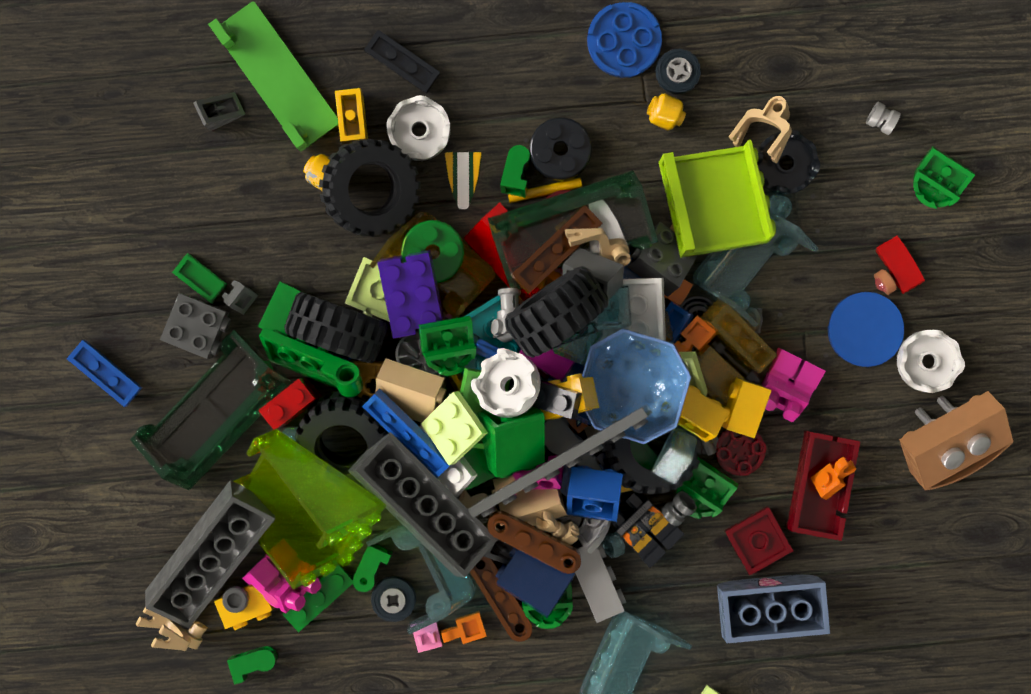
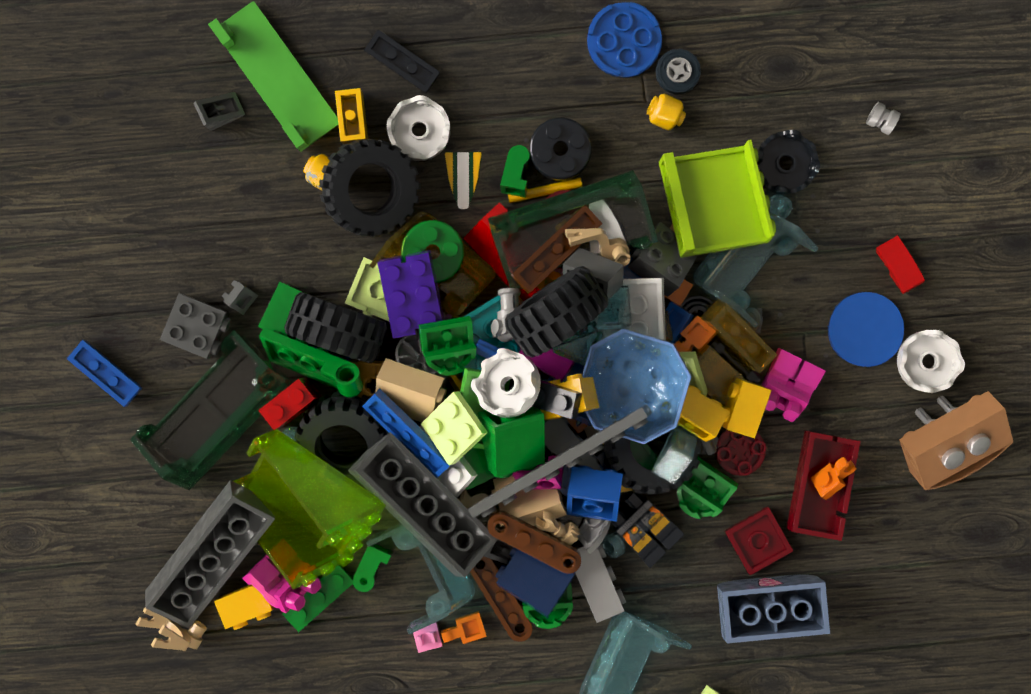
(199, 278): green tile -> none
(235, 599): dark grey tile -> none
(250, 661): green leg -> none
(399, 592): black wheel -> none
(679, 508): dark grey wheel -> none
(776, 114): tan piece -> none
(884, 282): nougat tile -> none
(940, 179): green slope -> none

